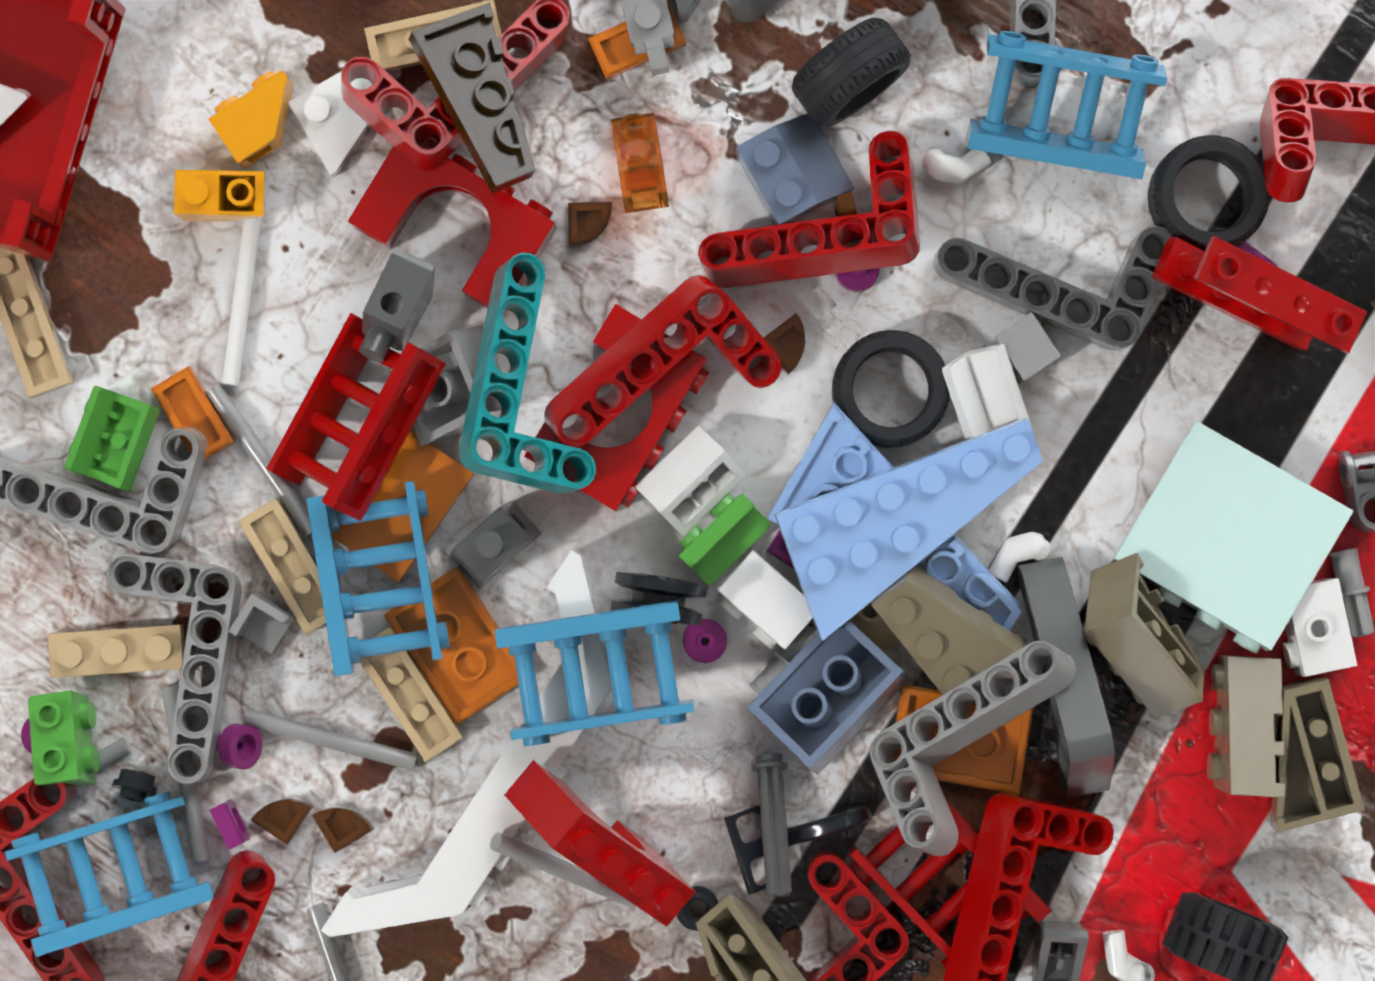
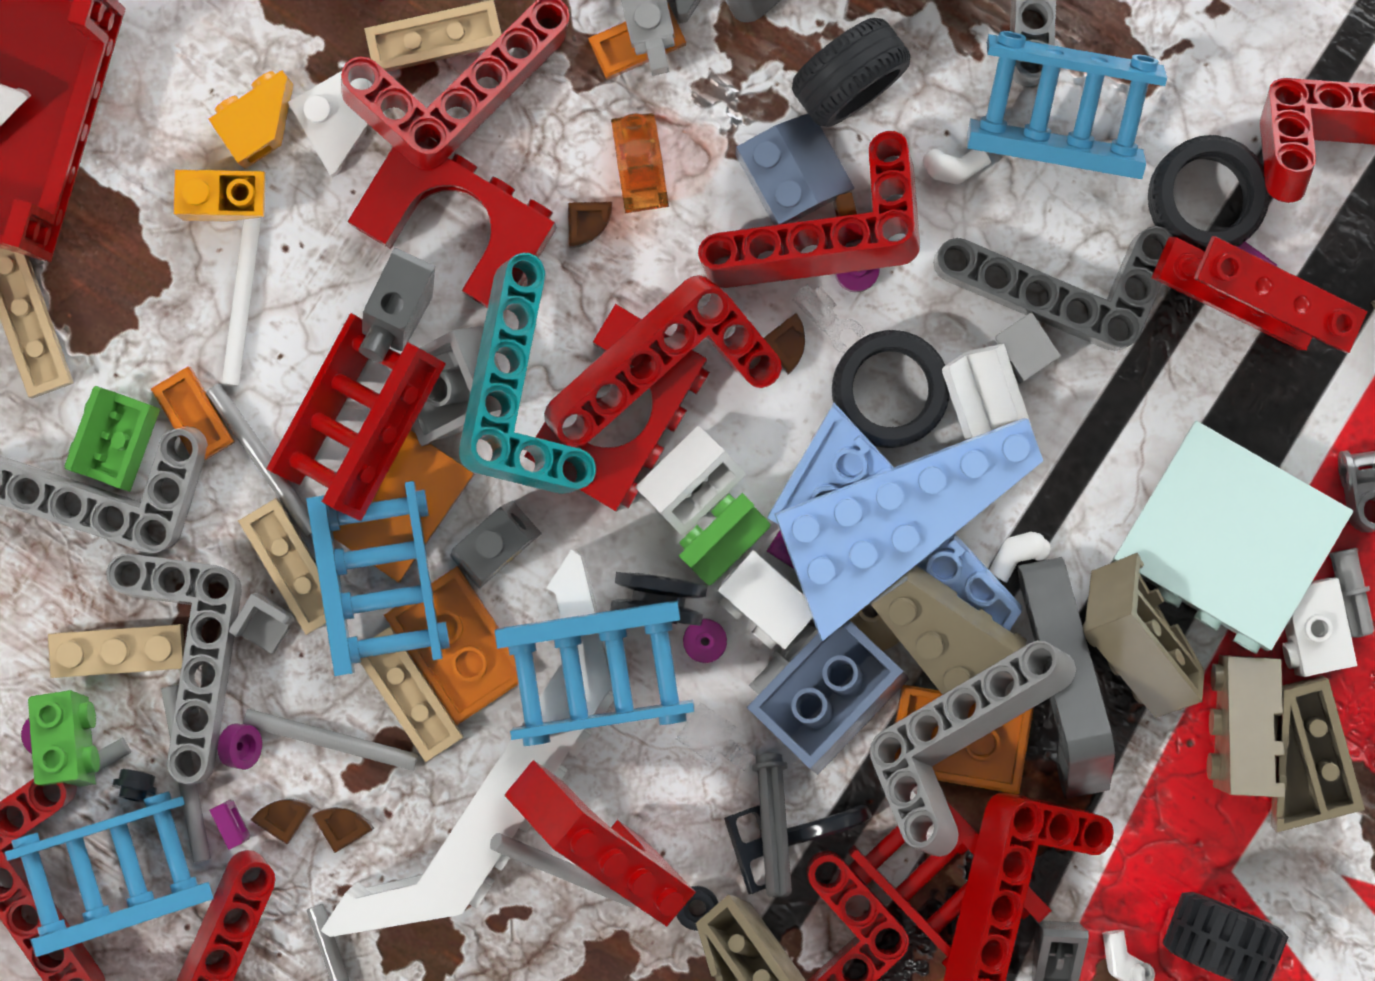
(471, 80): wing -> none

